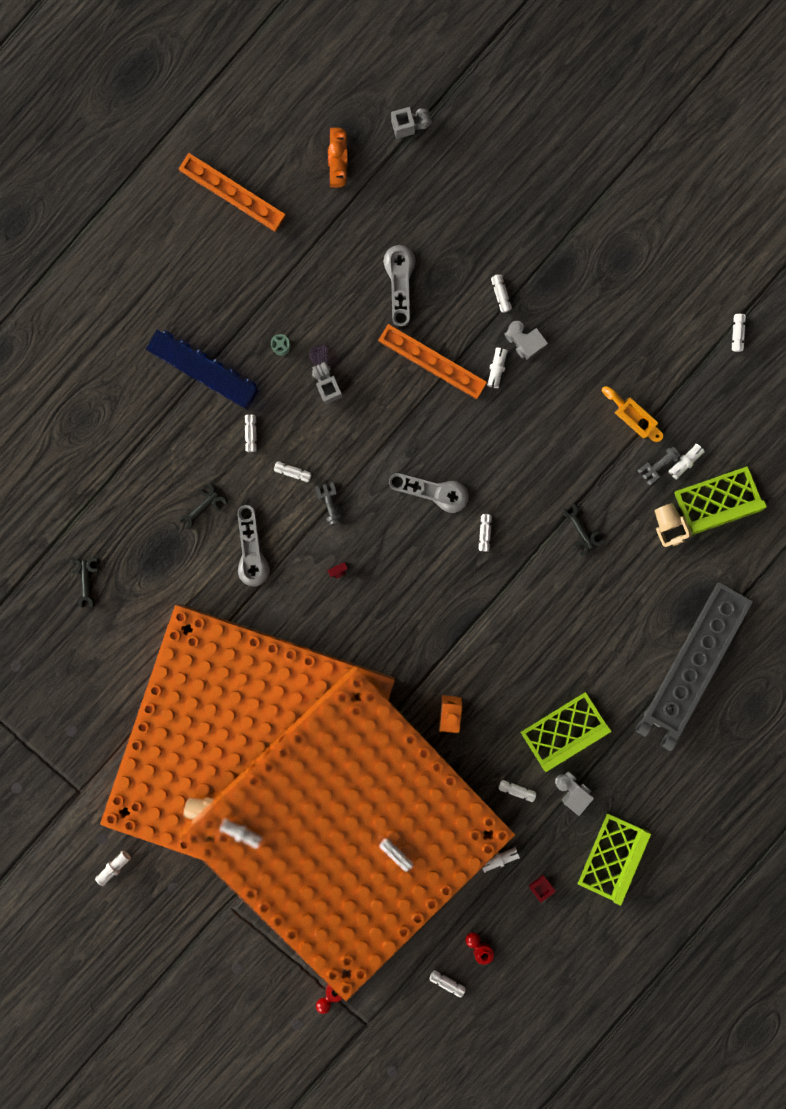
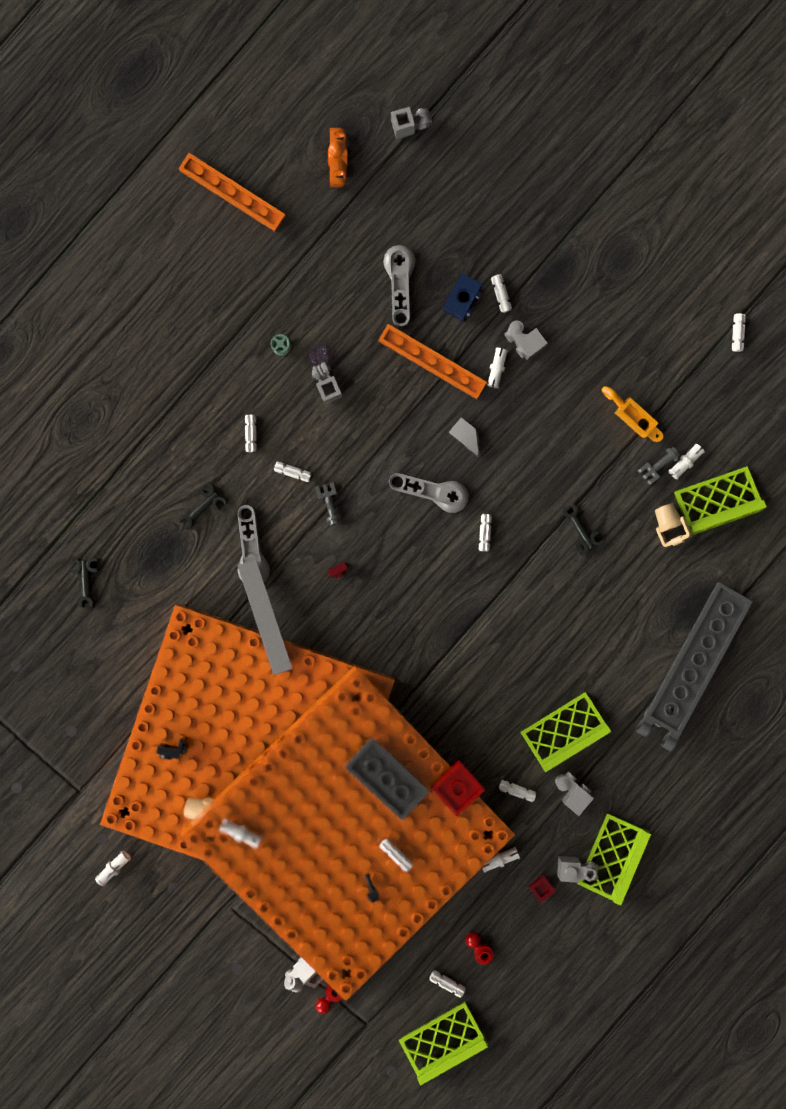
(169, 751): none -> black bracket
(201, 369): clear blue brick -> none
(264, 617): none -> light grey tile
(301, 975): none -> brick
(373, 895): none -> black hand
(386, 778): none -> dark grey plate
(450, 714): orange torso -> none
(455, 1055): none -> lime fence
(457, 788): none -> red tile
(463, 286): none -> dark blue brick
(466, 435): none -> light grey slope
(572, 870): none -> light grey brick

